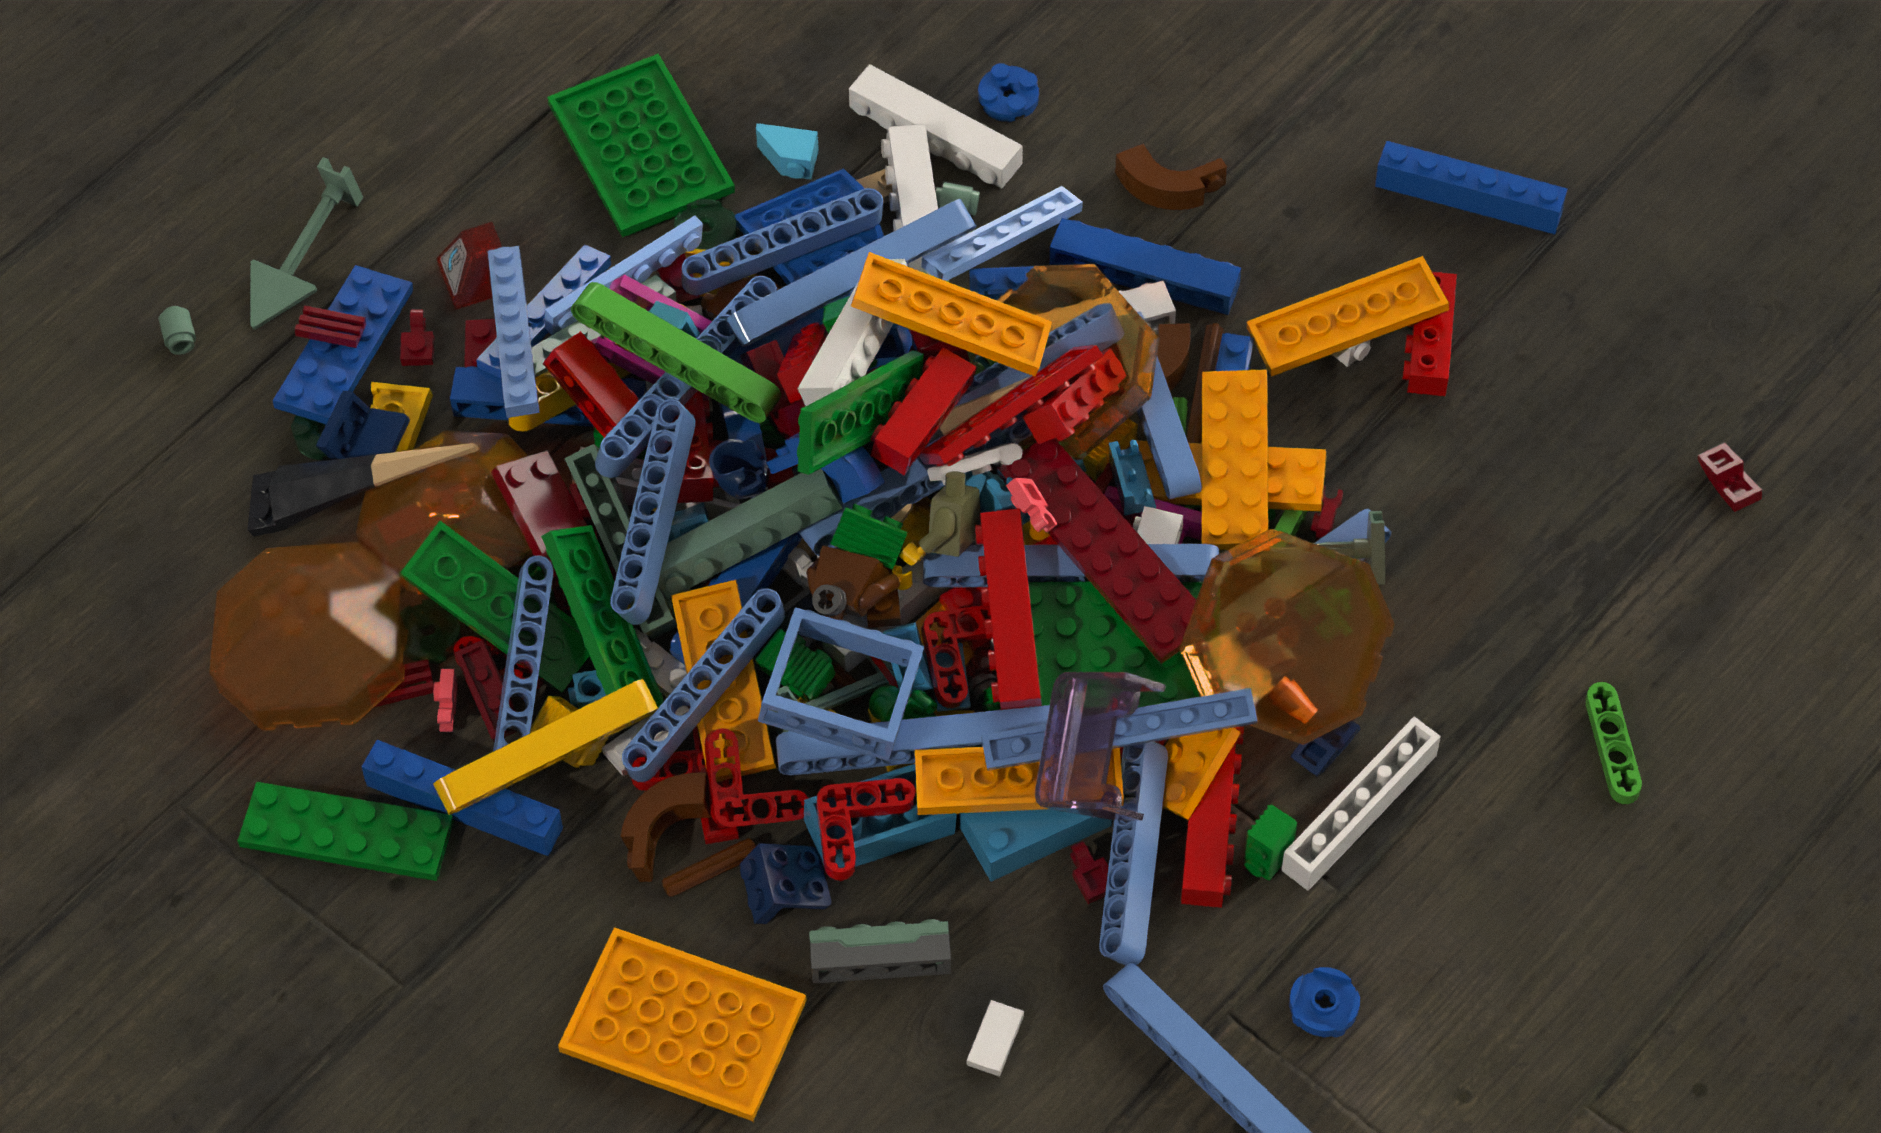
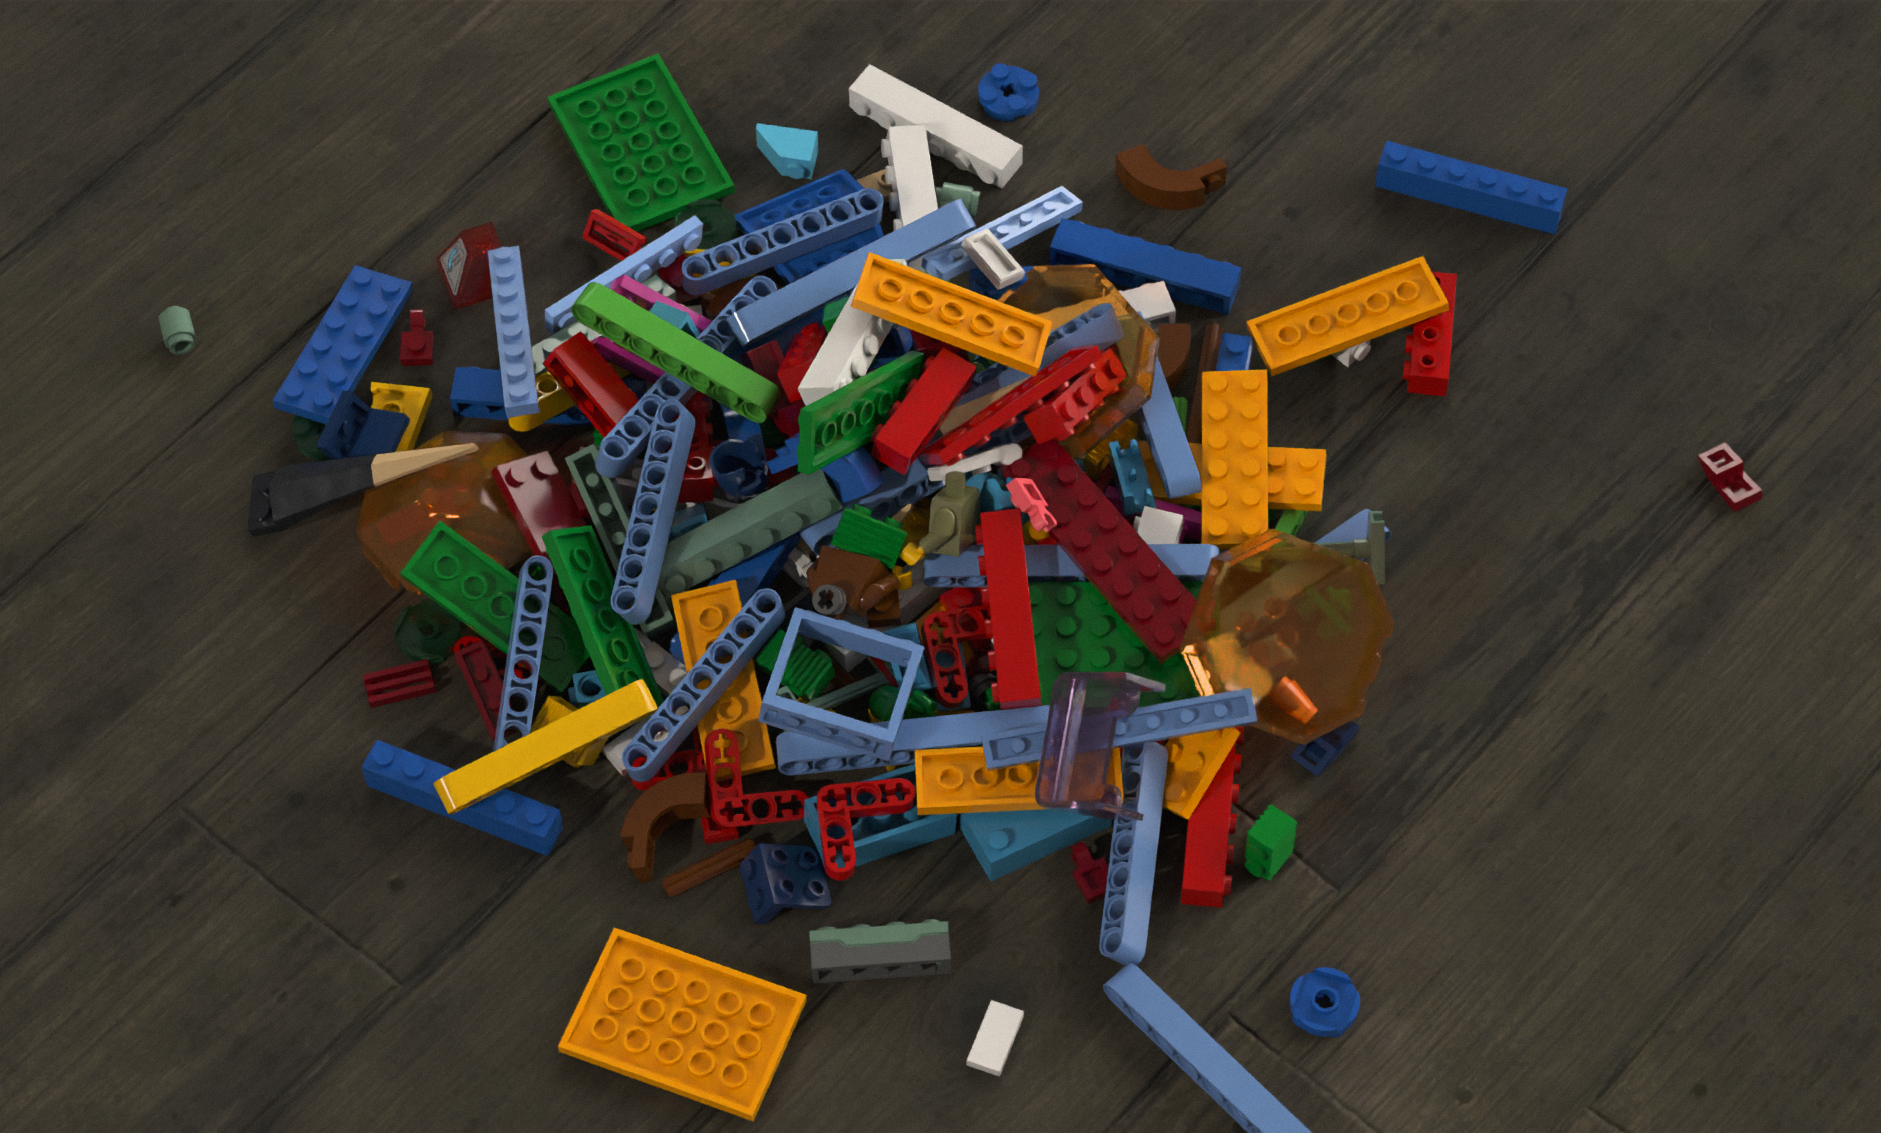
(277, 289): sand green piece -> none
(308, 635): clear orange windscreen -> none
(331, 322): dark red tile -> none
(346, 831): green plate -> none
(446, 694): coral plate -> none
(478, 337): dark red plate -> none
(581, 269): plate -> none
(599, 216): none -> red tile
(992, 259): none -> white tile
(1324, 521): dark red plate -> none
(1360, 803): white brick -> none
(1613, 742): bright green beam -> none

